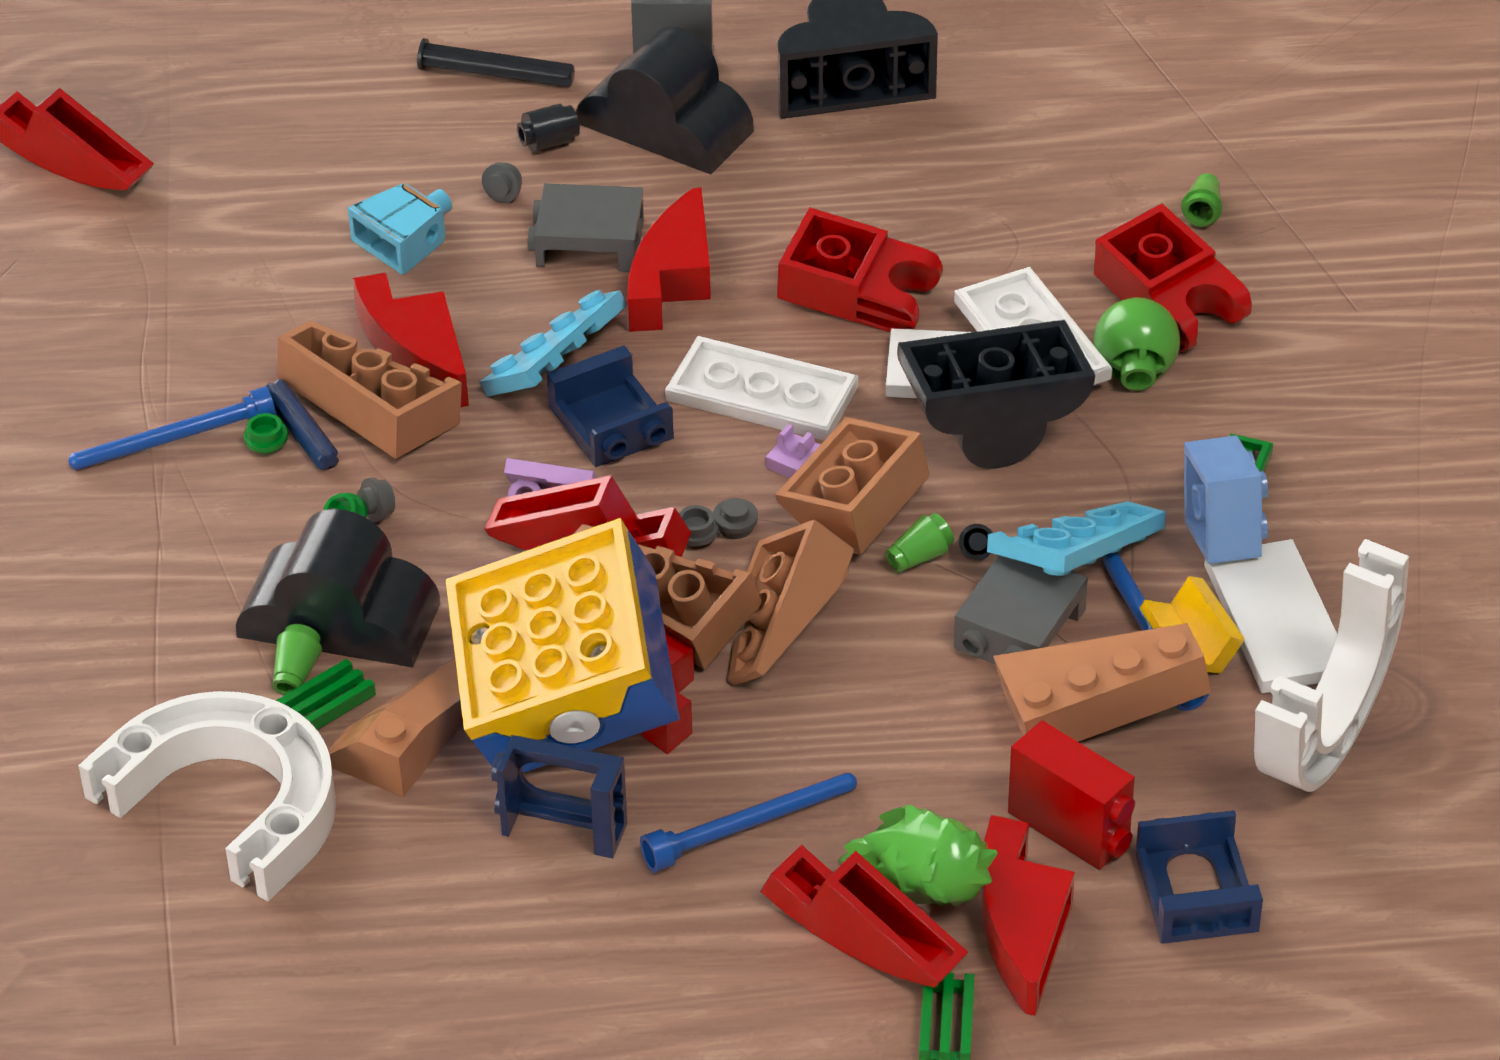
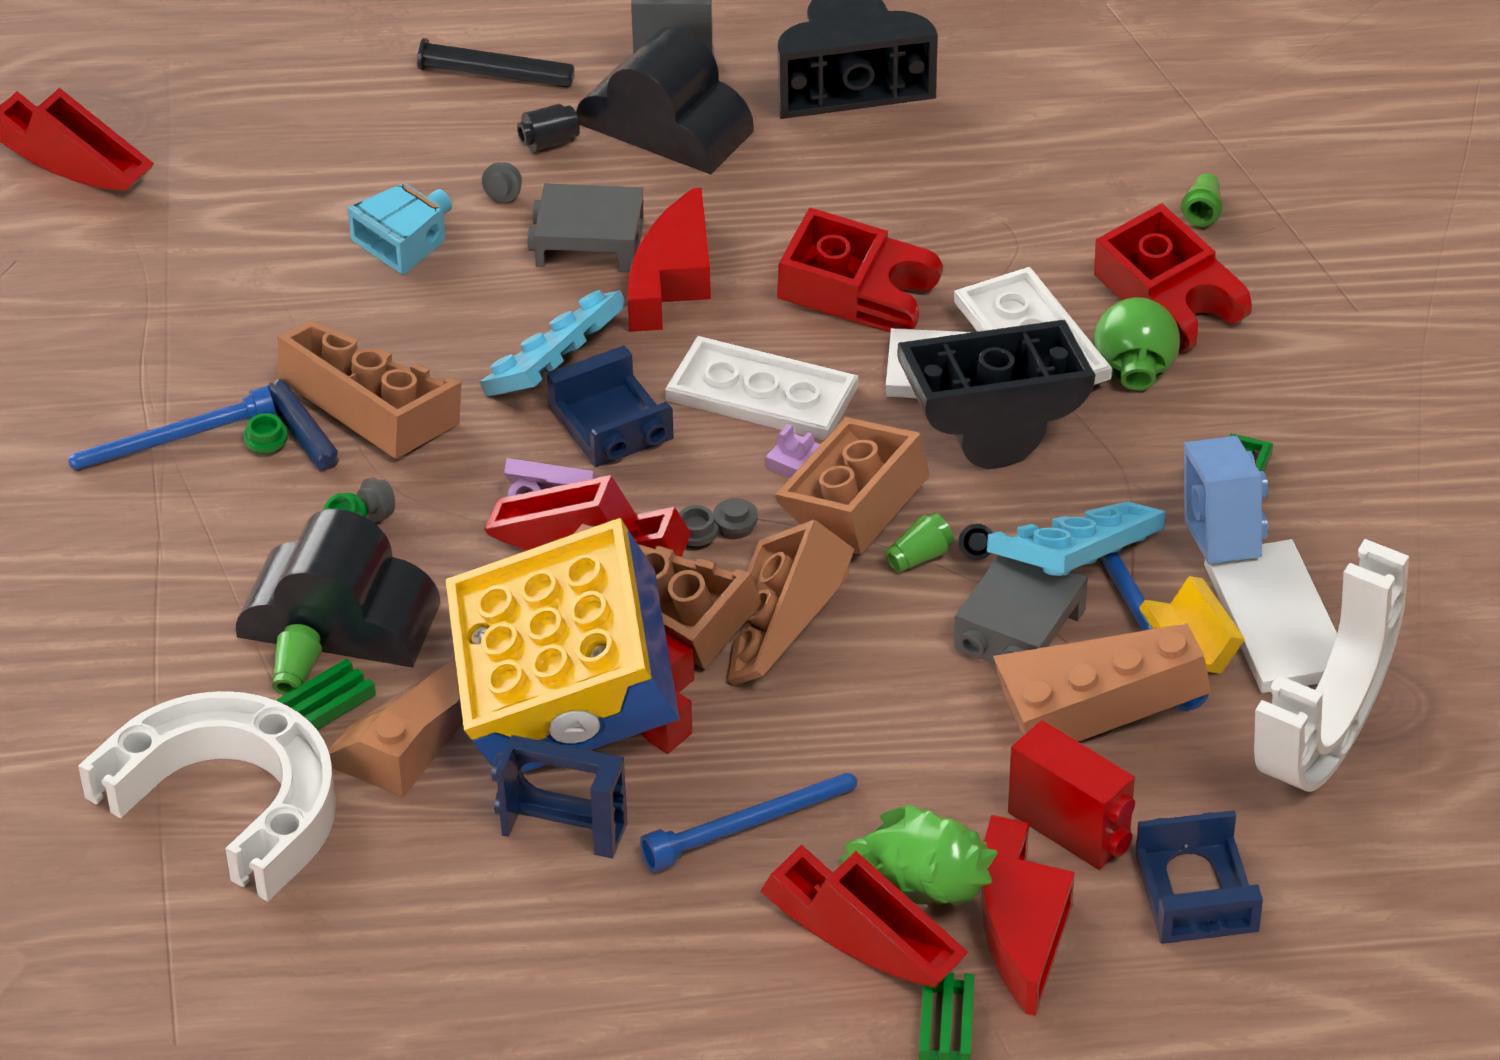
(411, 328): red slope -> none

